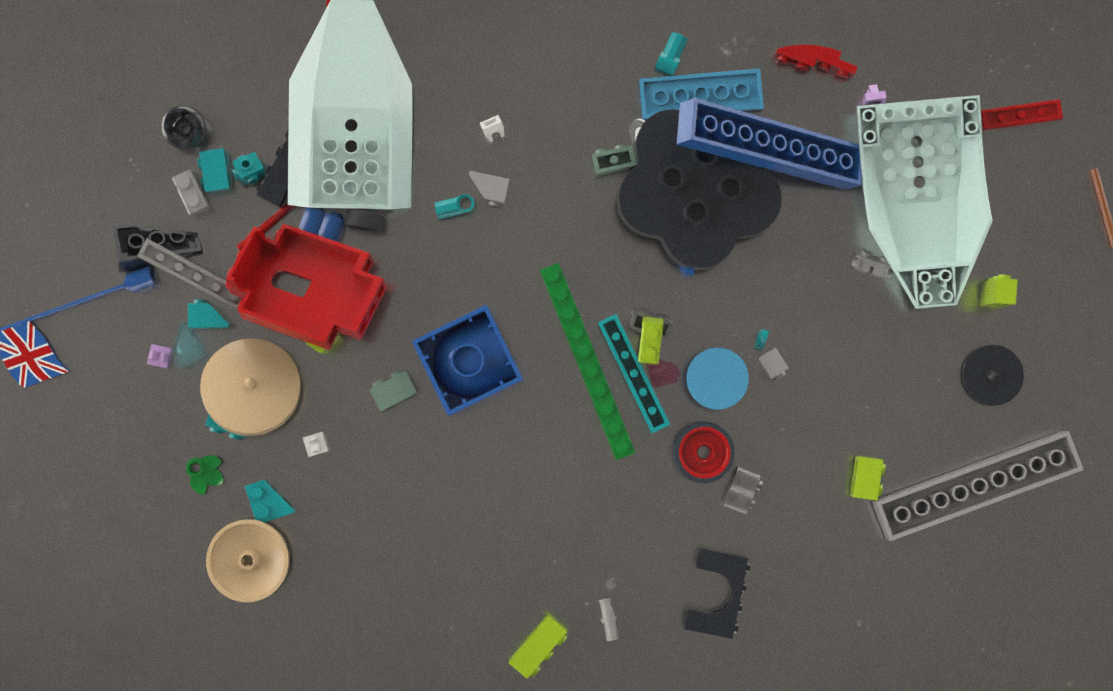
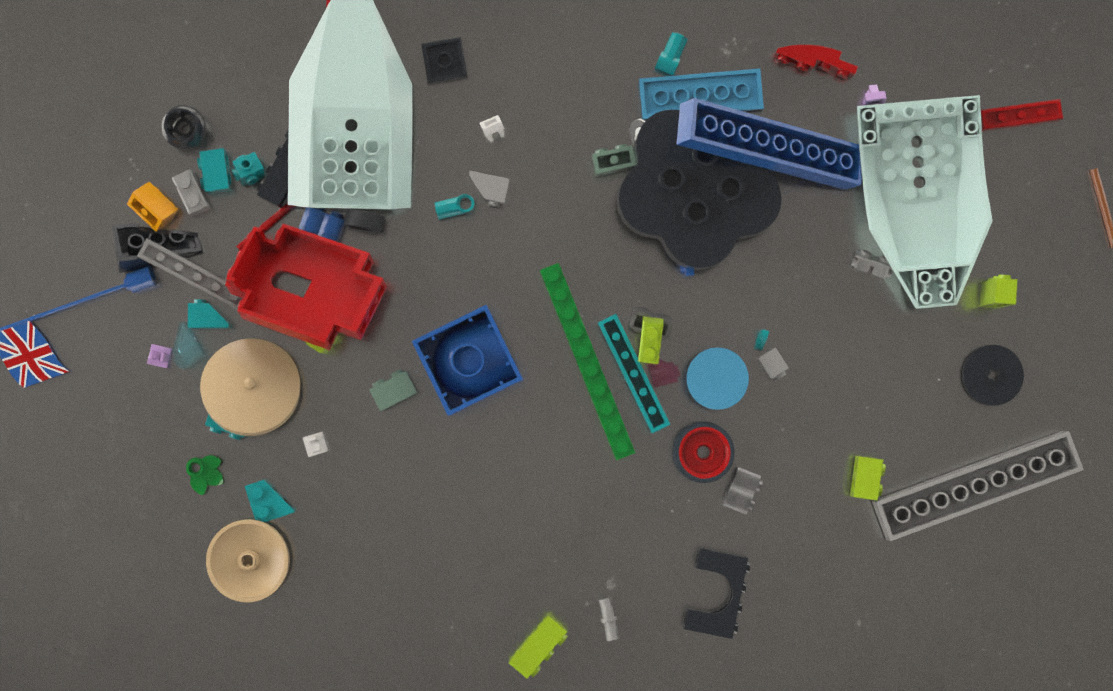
(152, 206): none -> light orange brick
(444, 60): none -> black tile

